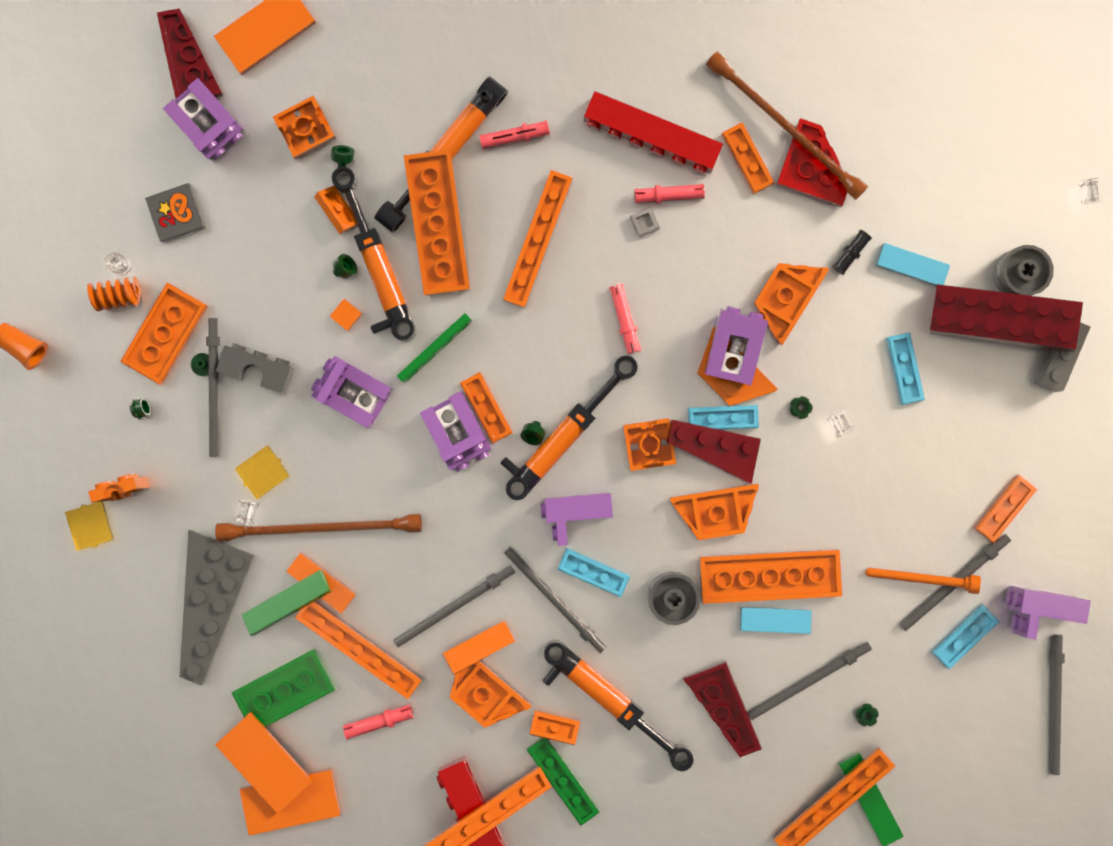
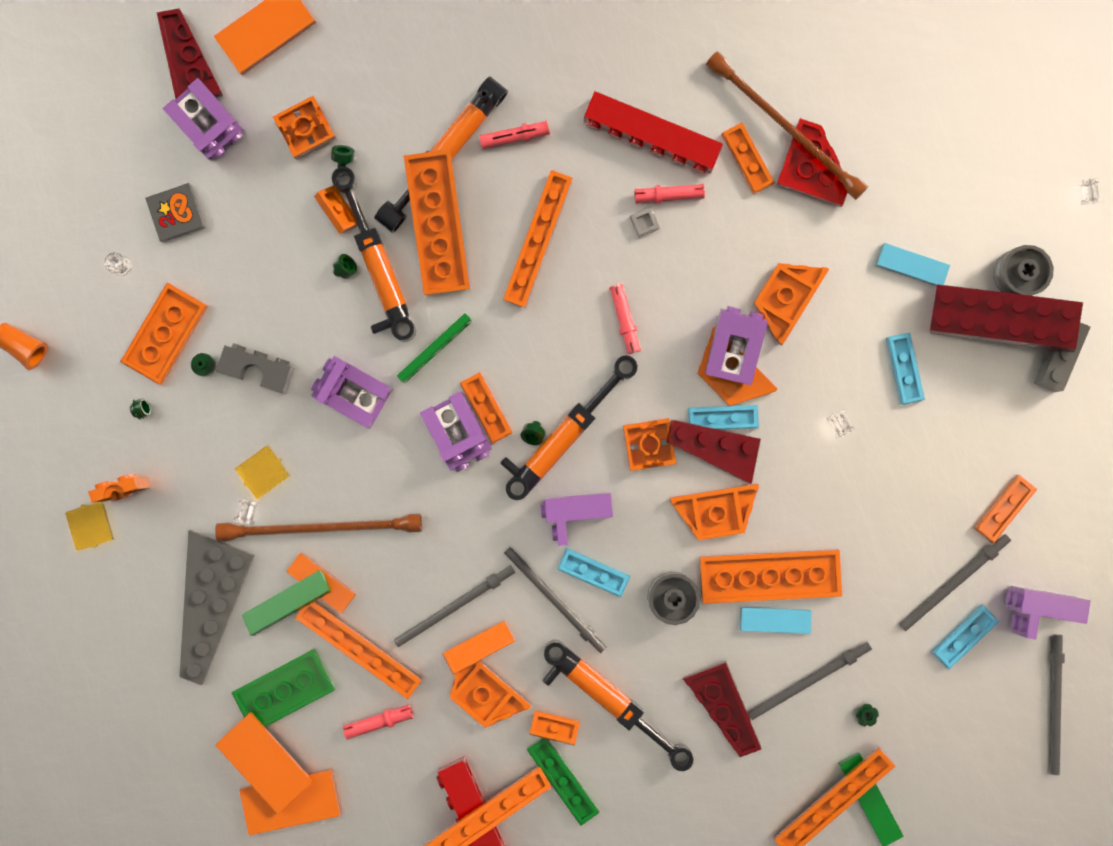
(115, 295): orange piece -> none
(213, 342): dark grey bar -> none
(346, 315): orange tile -> none
(807, 407): dark green plate -> none
(851, 252): black pin -> none
(970, 584): orange piece -> none

